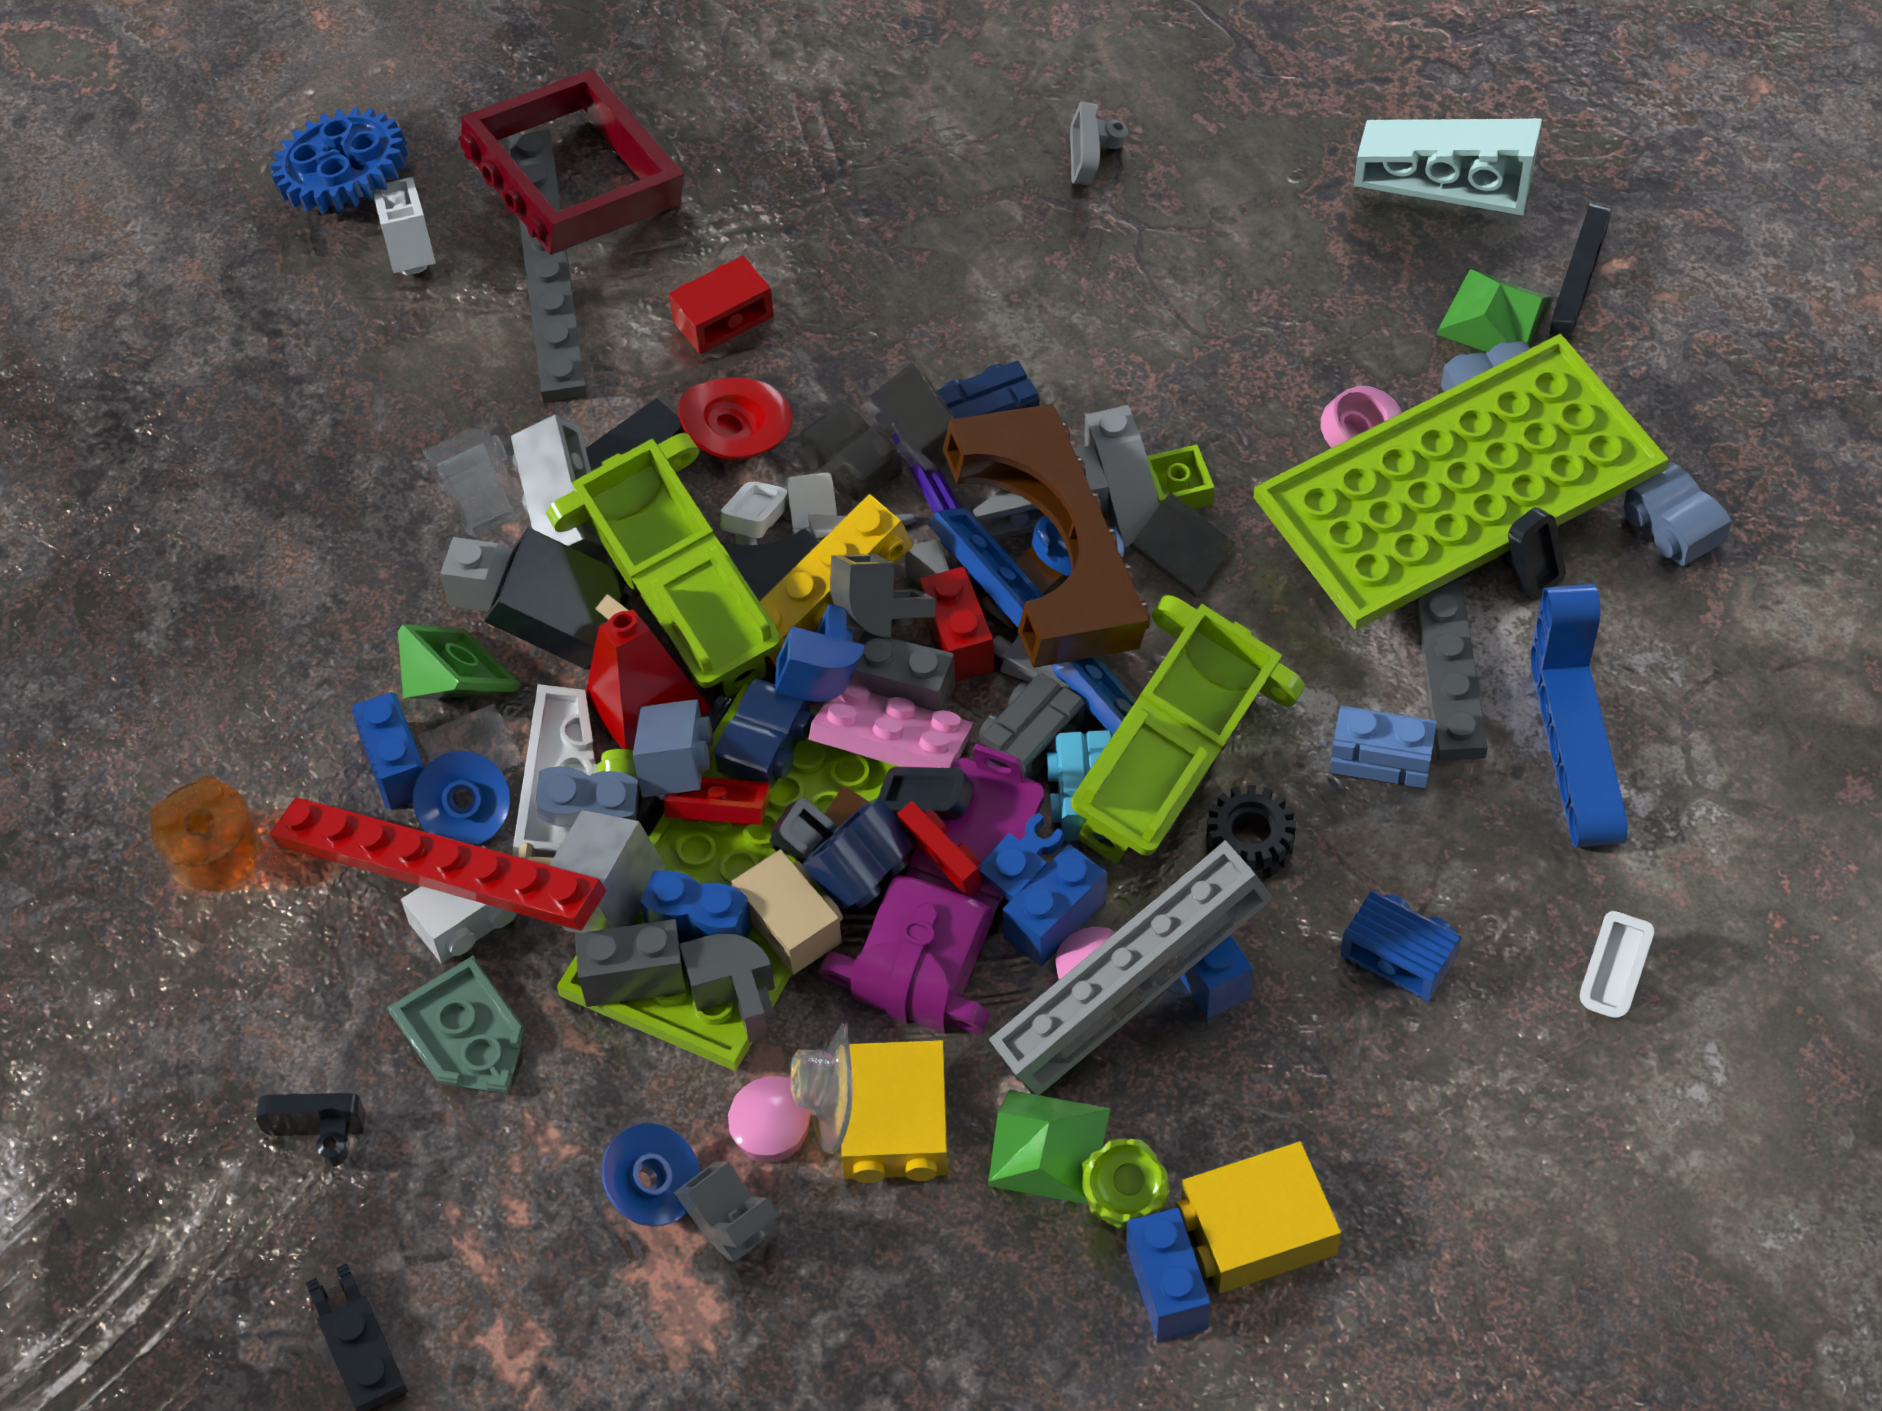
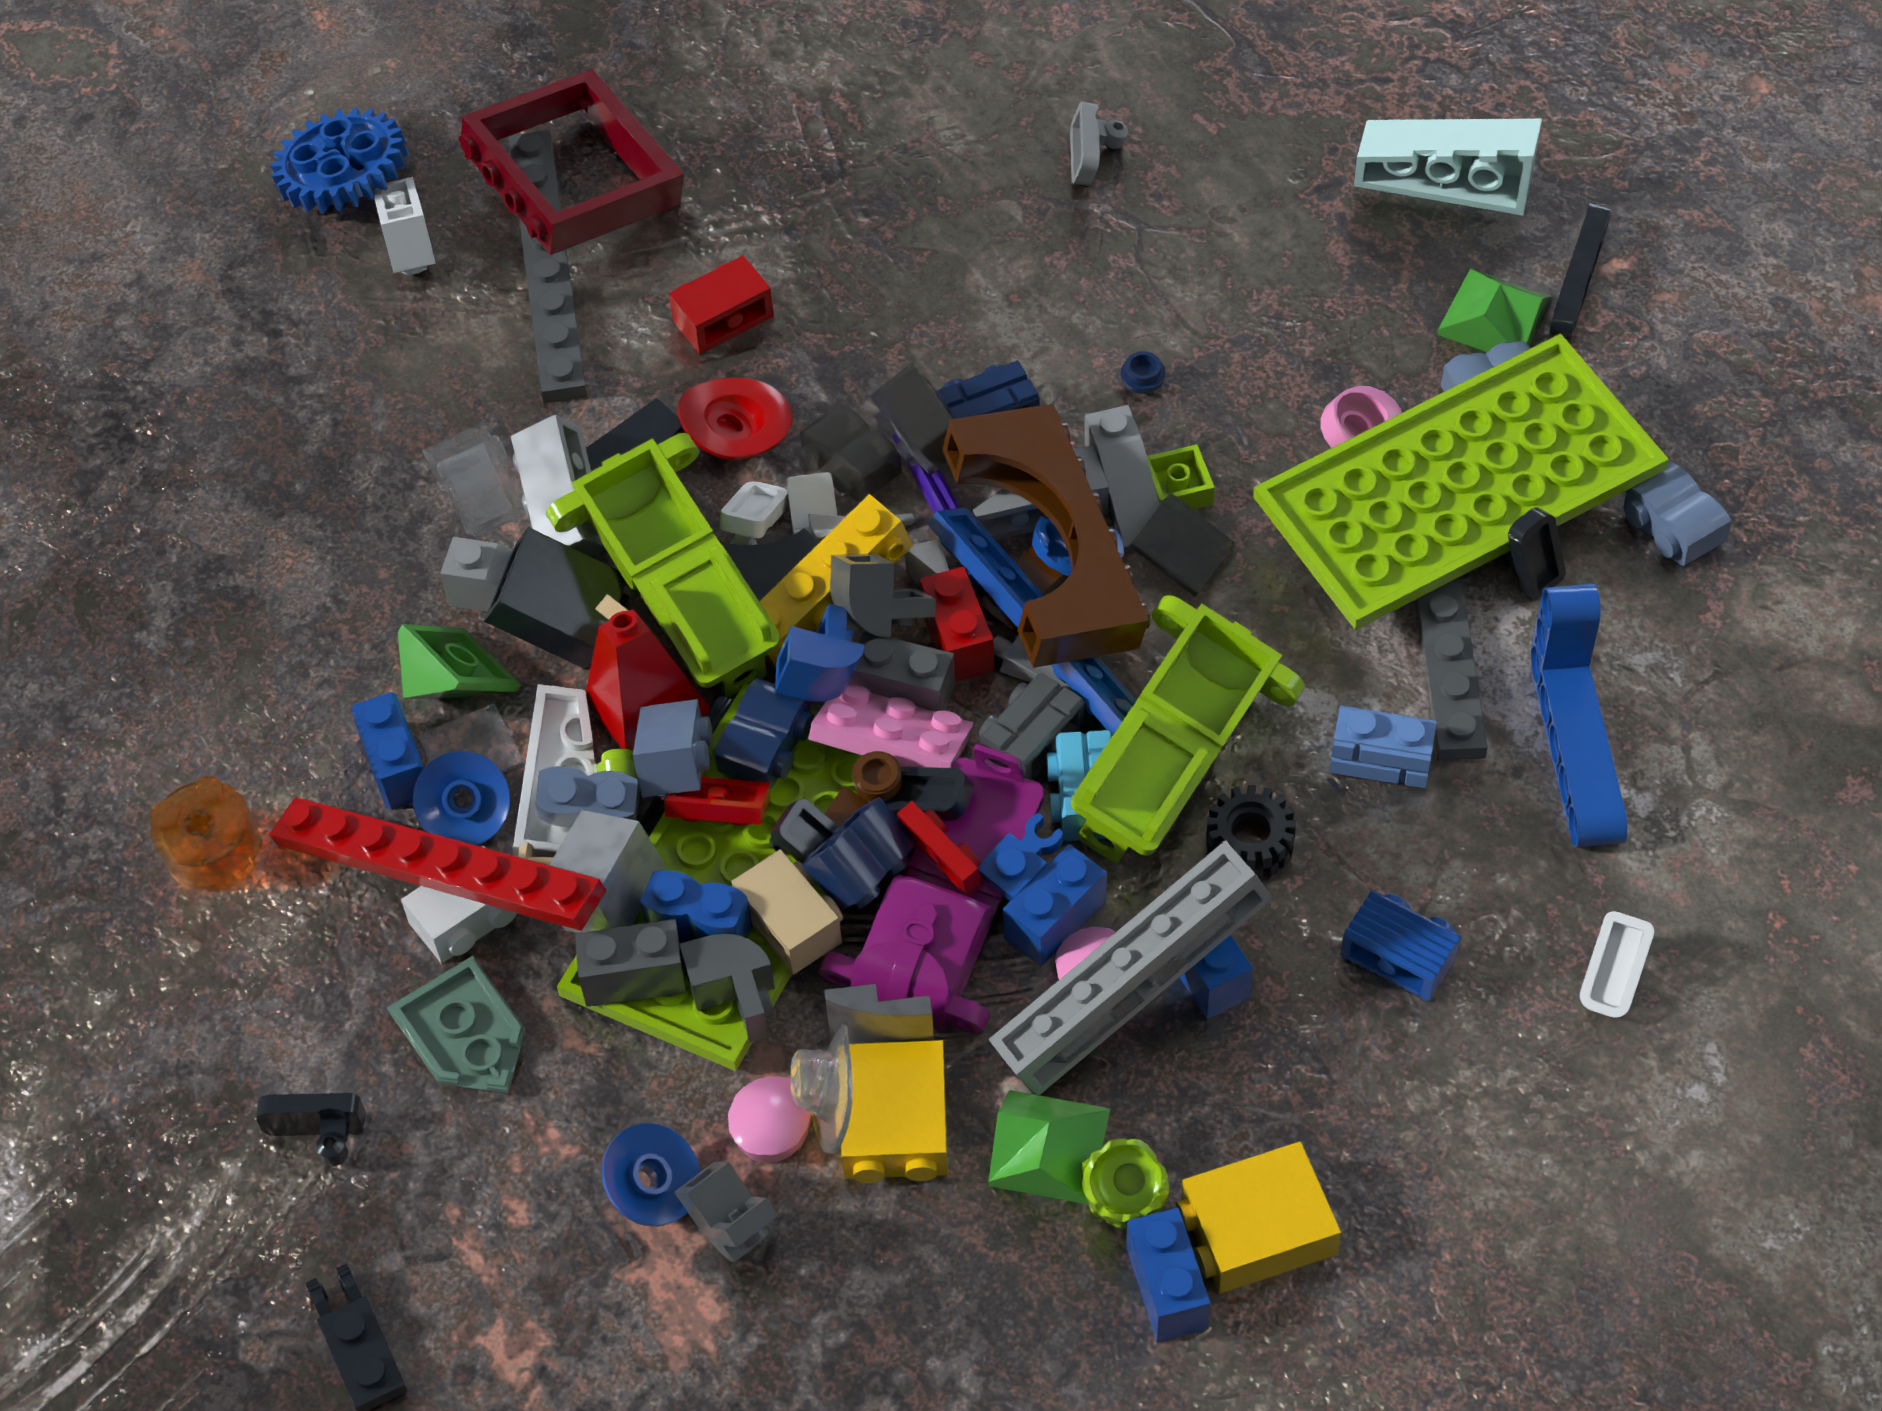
(877, 776): none -> reddish brown tile
(878, 1021): none -> flat silver slope
(1142, 372): none -> dark blue plate

